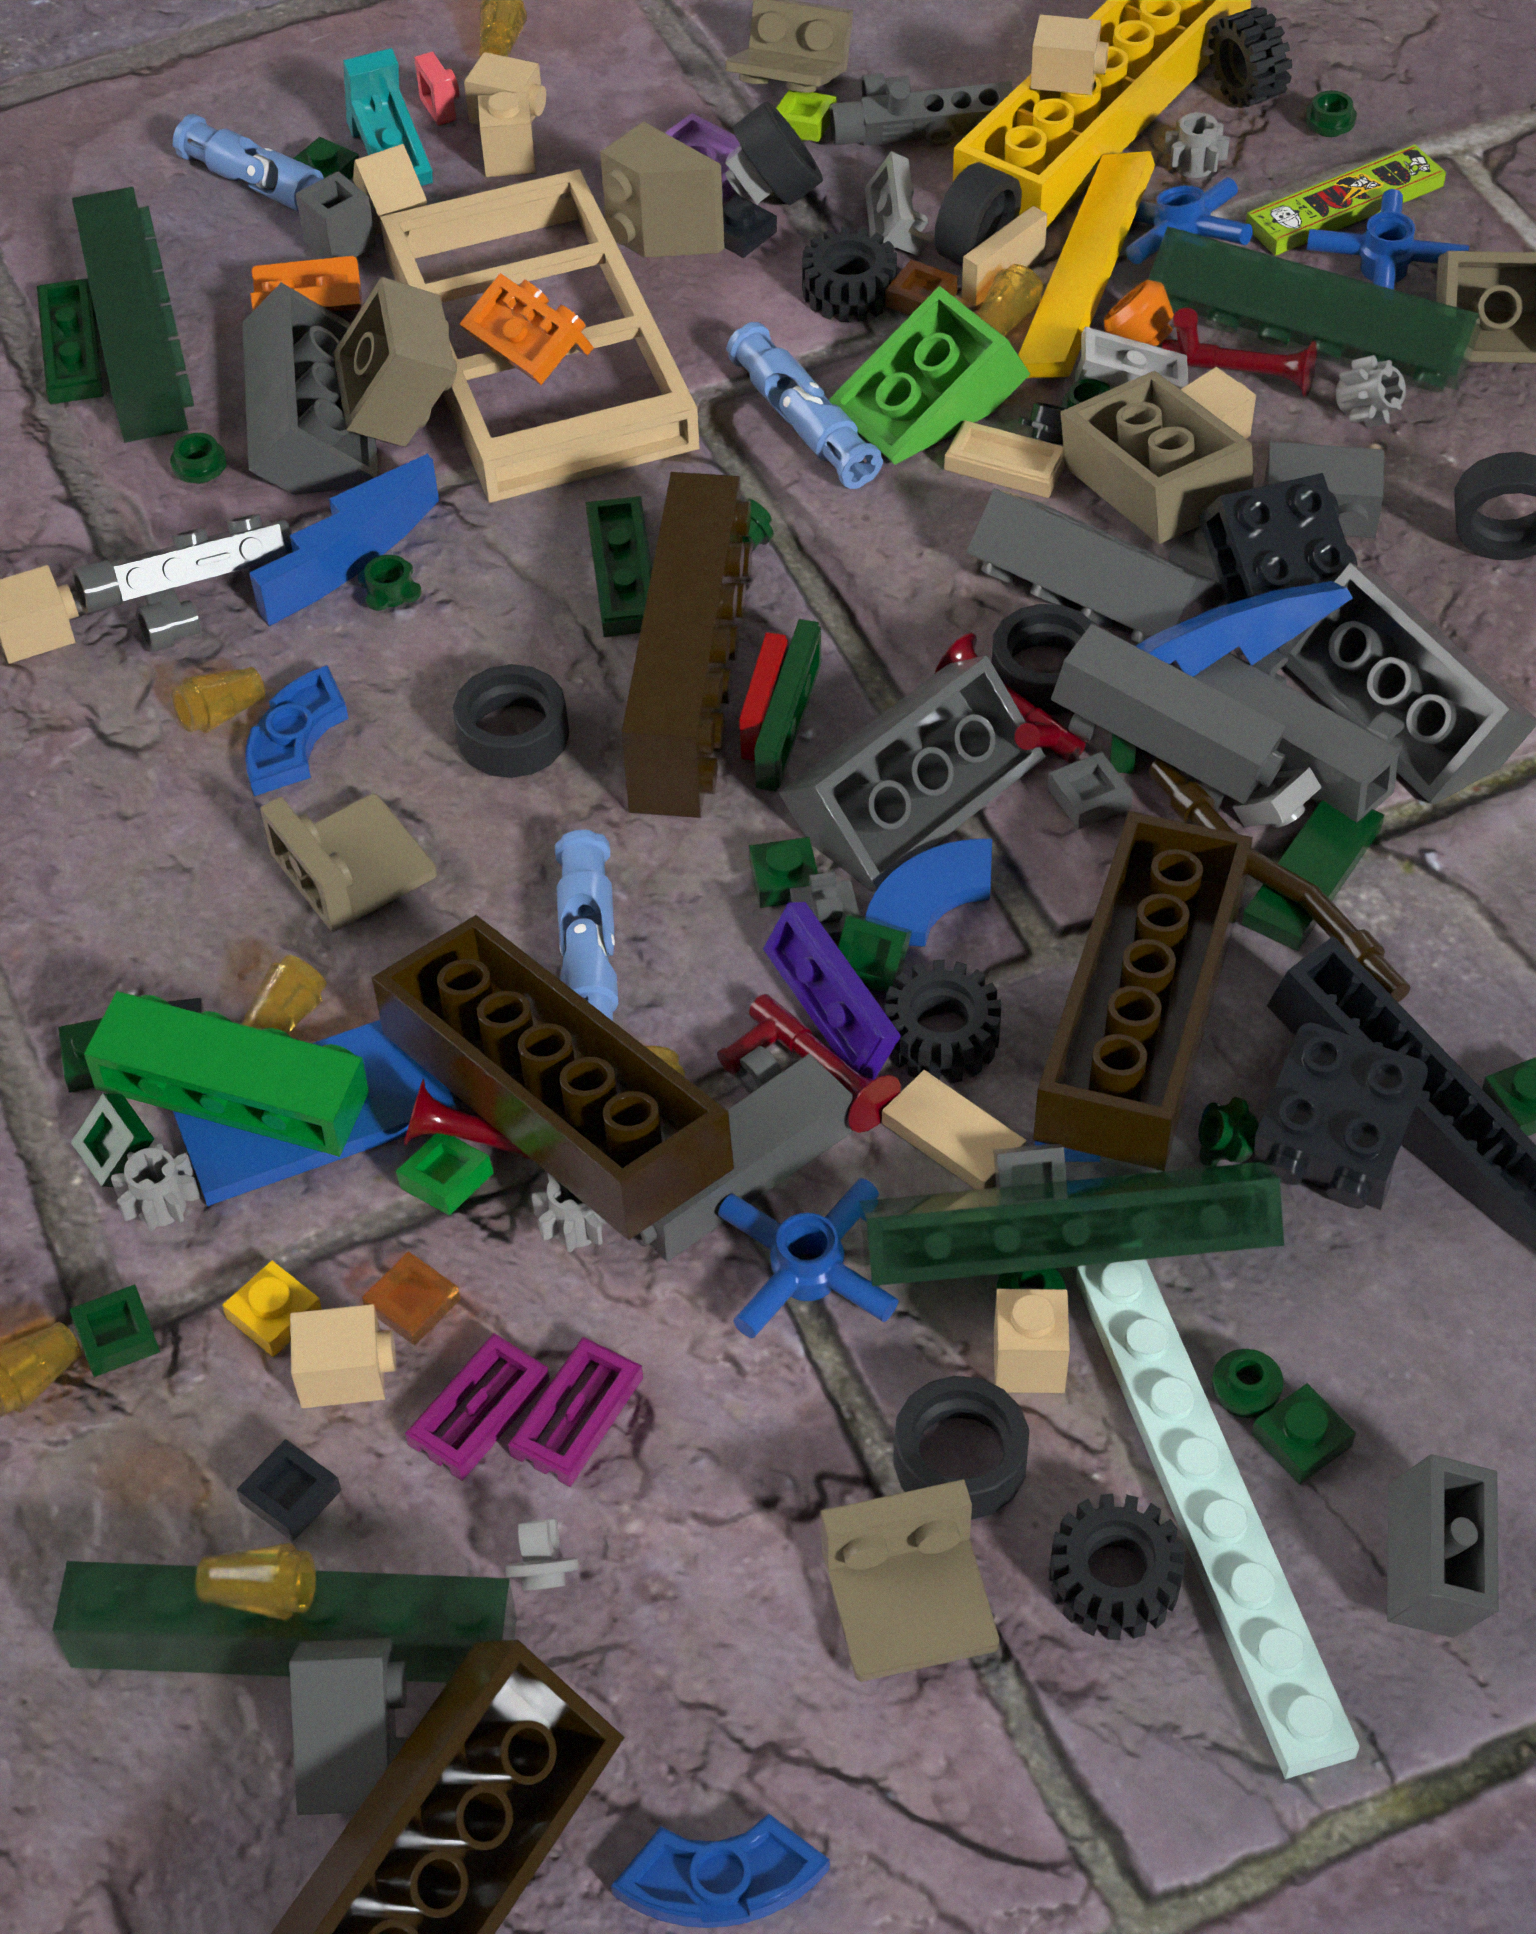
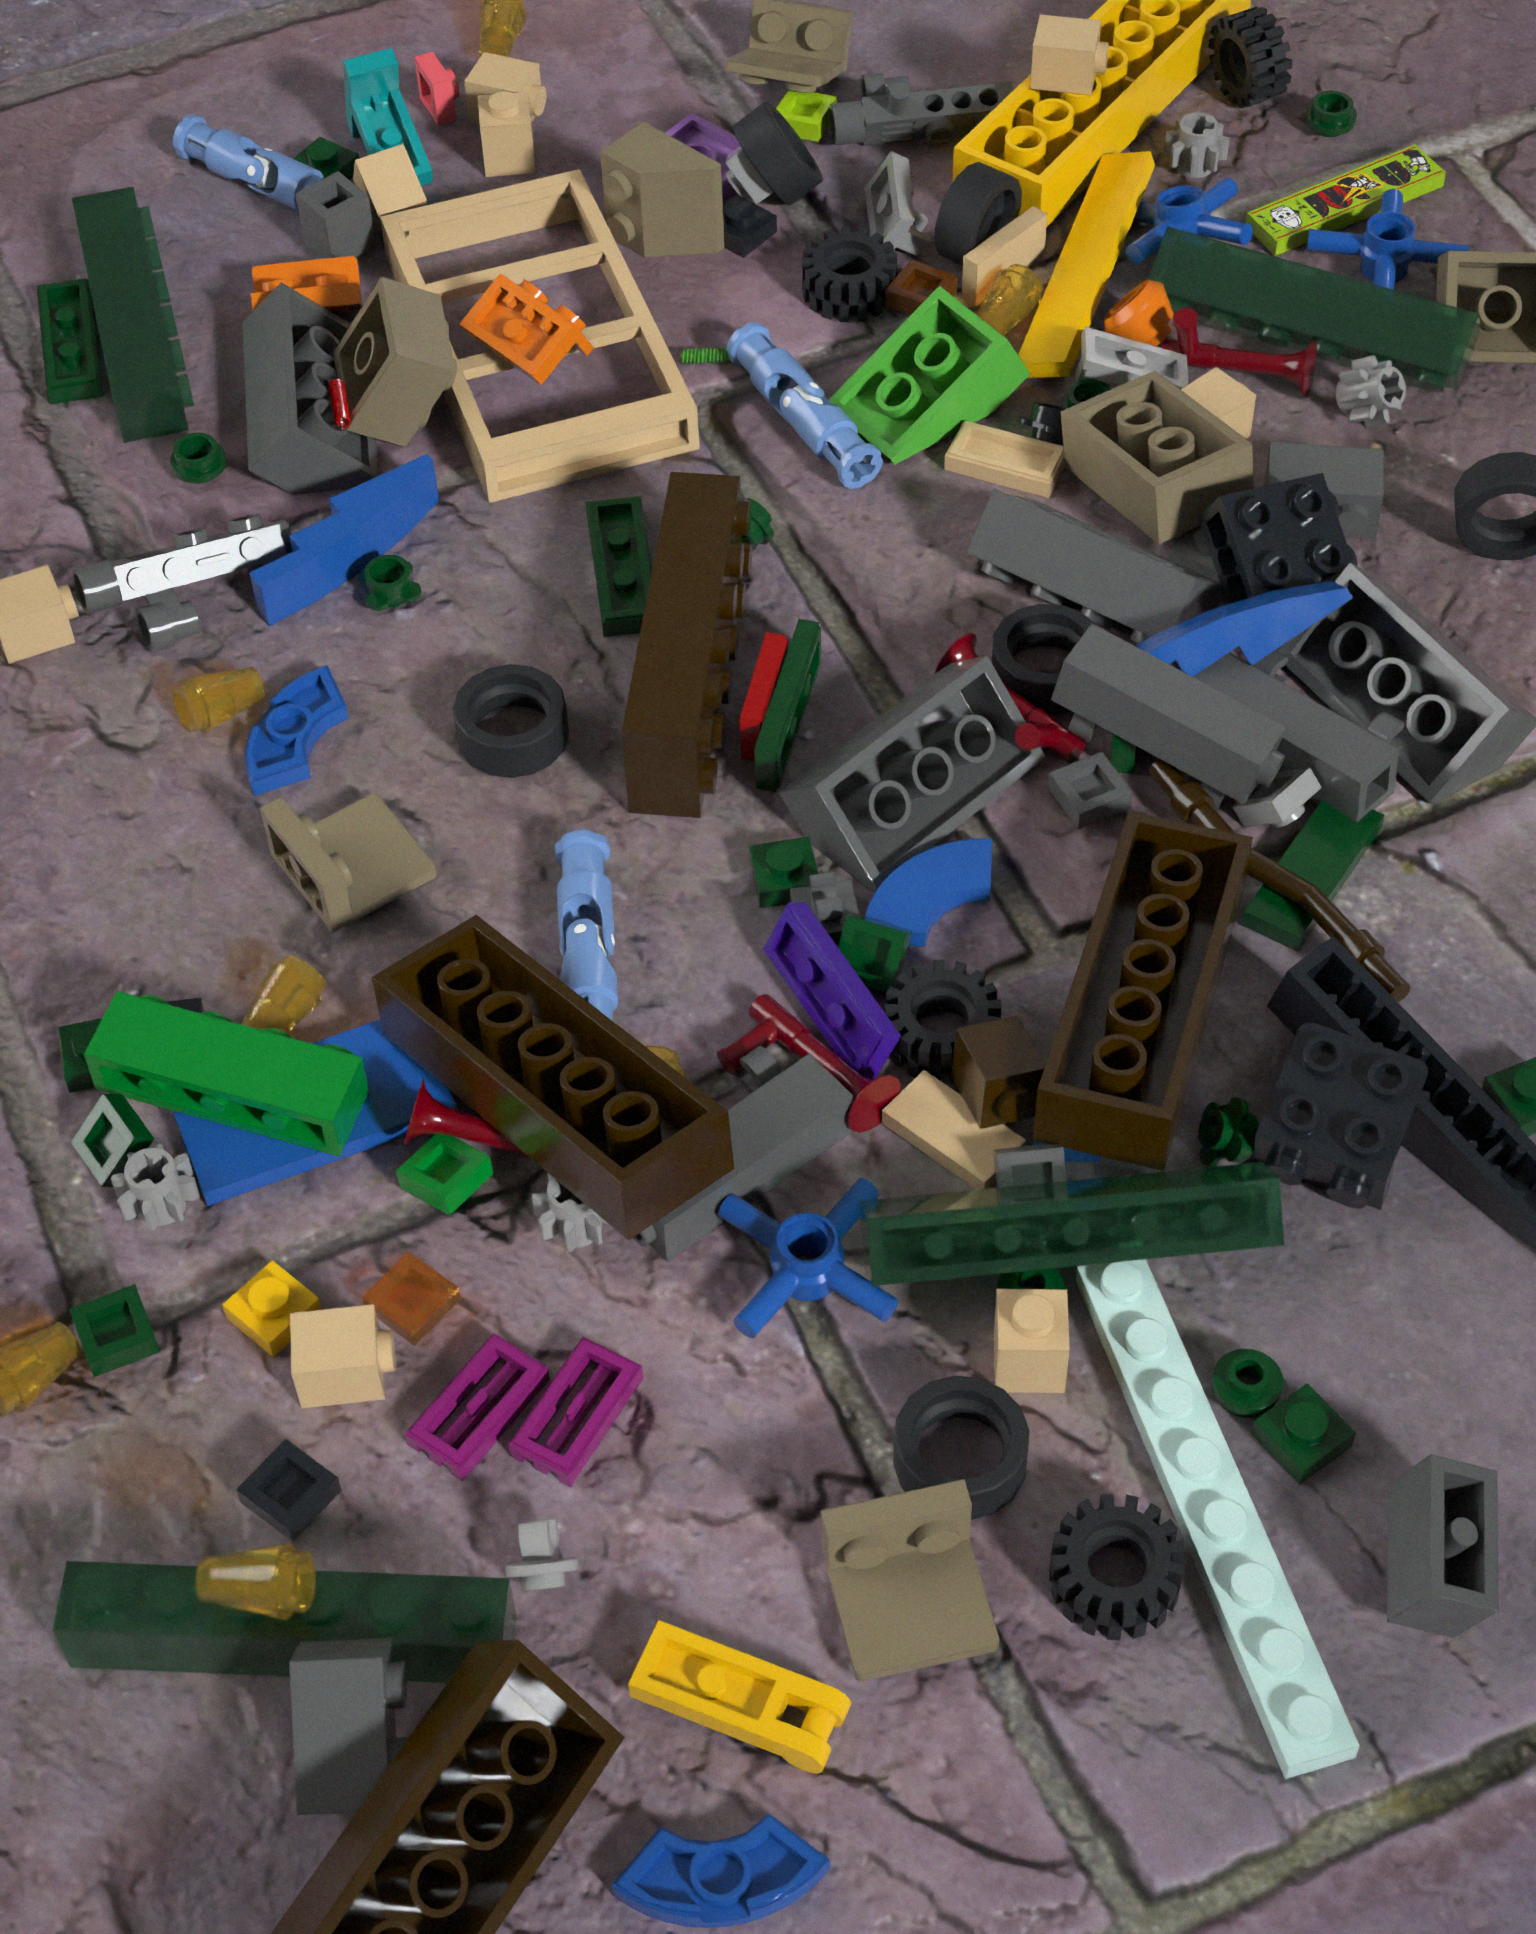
(343, 402): none -> red leg
(706, 354): none -> bright green leg
(738, 1695): none -> yellow plate
(997, 1071): none -> dark brown brick

